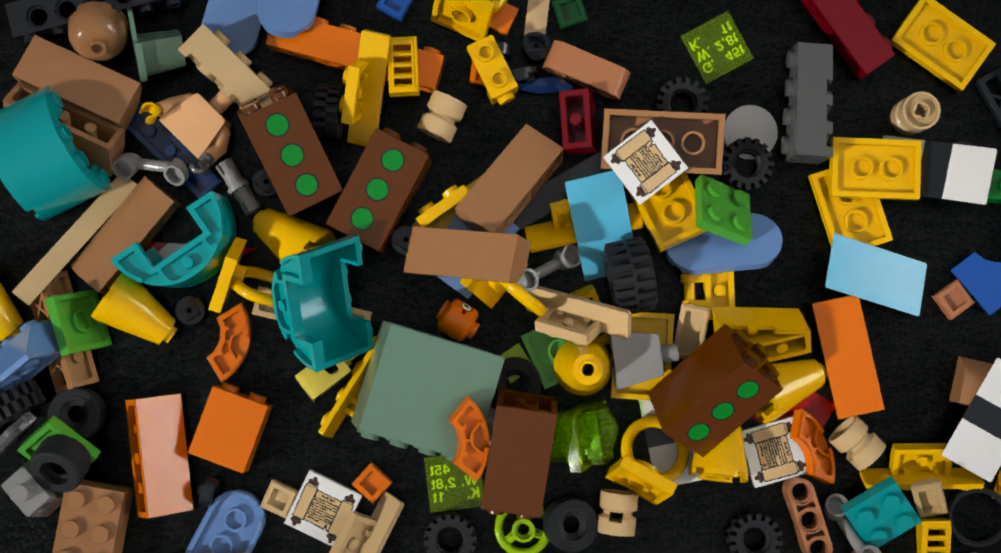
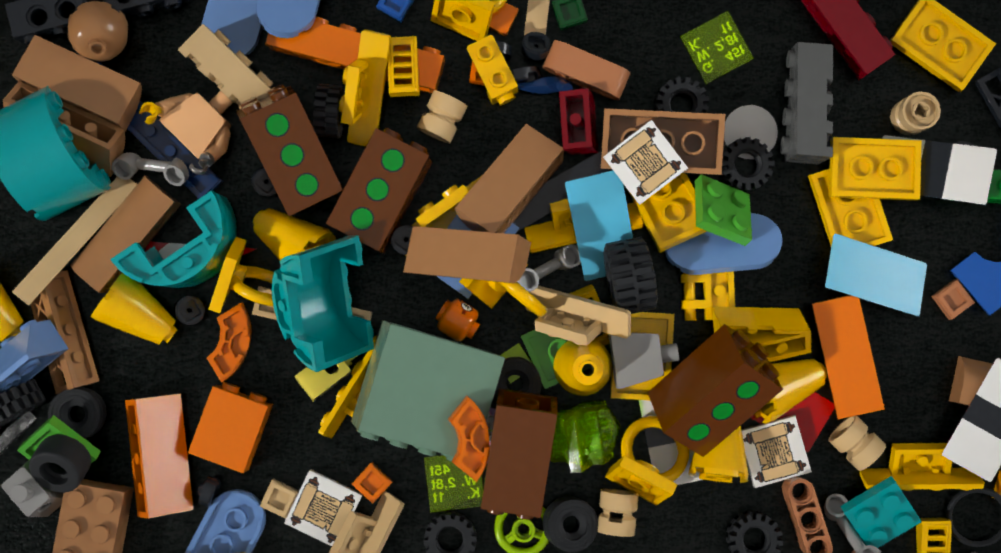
(73, 322): bright green plate -> none
(156, 50): sand green container -> none
(238, 186): light grey pin -> none
(691, 328): tan tile -> none
(810, 439): orange tile -> none
(929, 497): tan tile -> none

